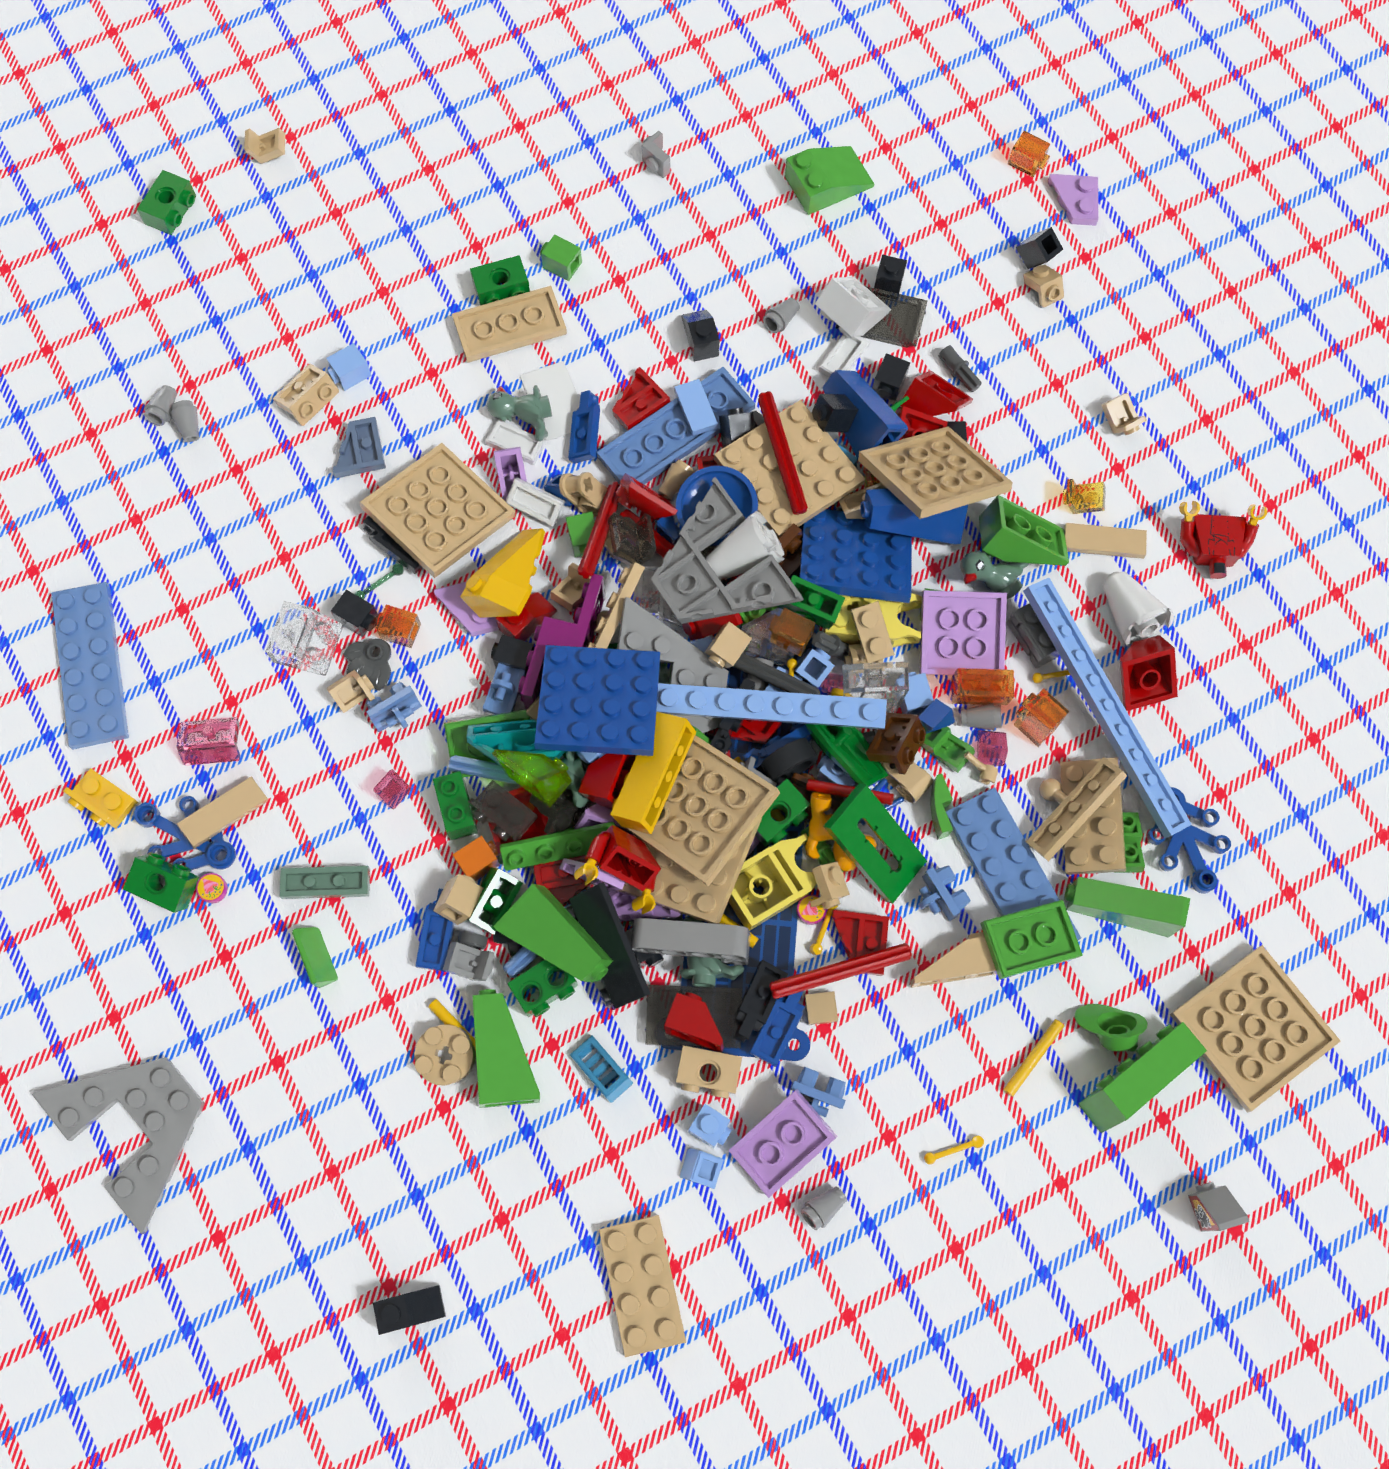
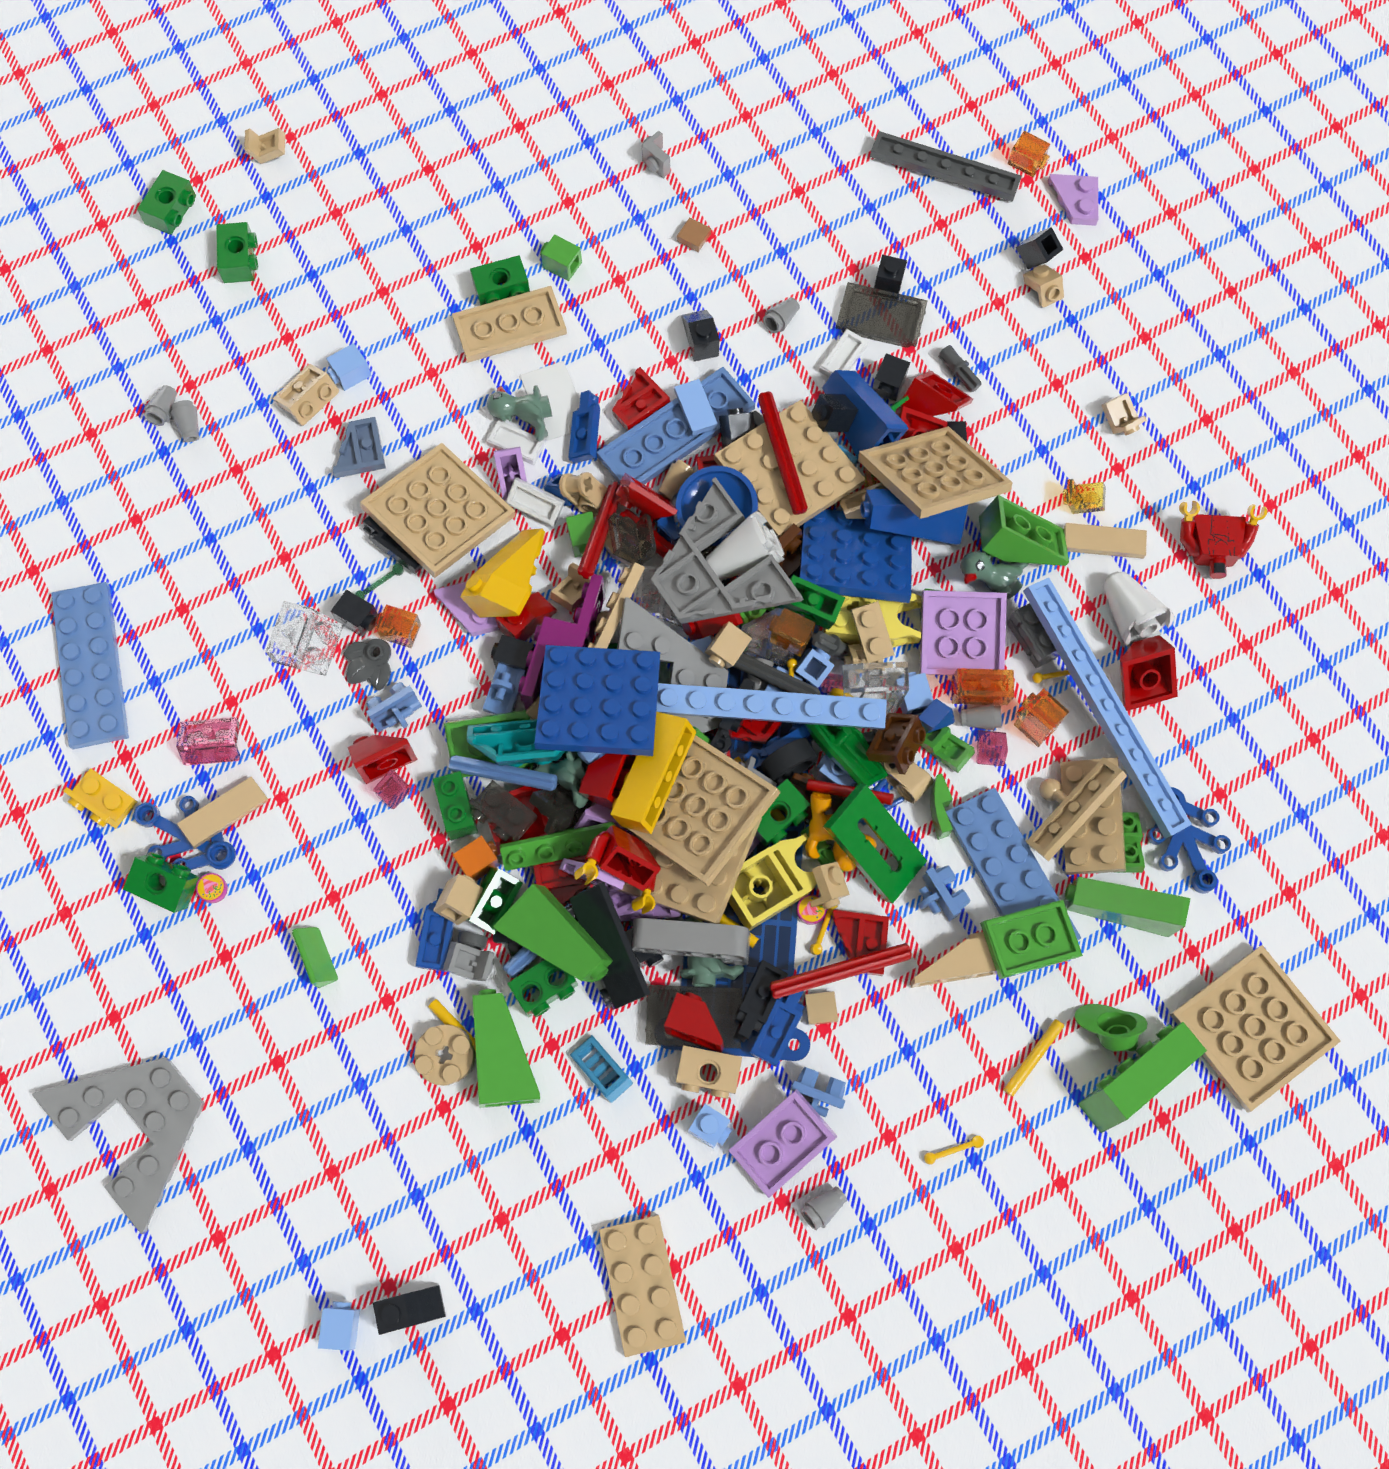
(236, 252): none -> green brick
(325, 882): sand green plate -> none
(339, 1327): none -> light blue brick
(351, 690): tan bracket -> none
(379, 754): none -> red slope
(535, 773): clear neon green slope -> none
(694, 234): none -> medium nougat tile
(701, 1168): light blue slope -> none
(826, 176): bright green slope -> none
(851, 306): white slope -> none
(945, 166): none -> dark grey plate
(988, 772): tan hand -> none
(1216, 1208): light grey slope -> none

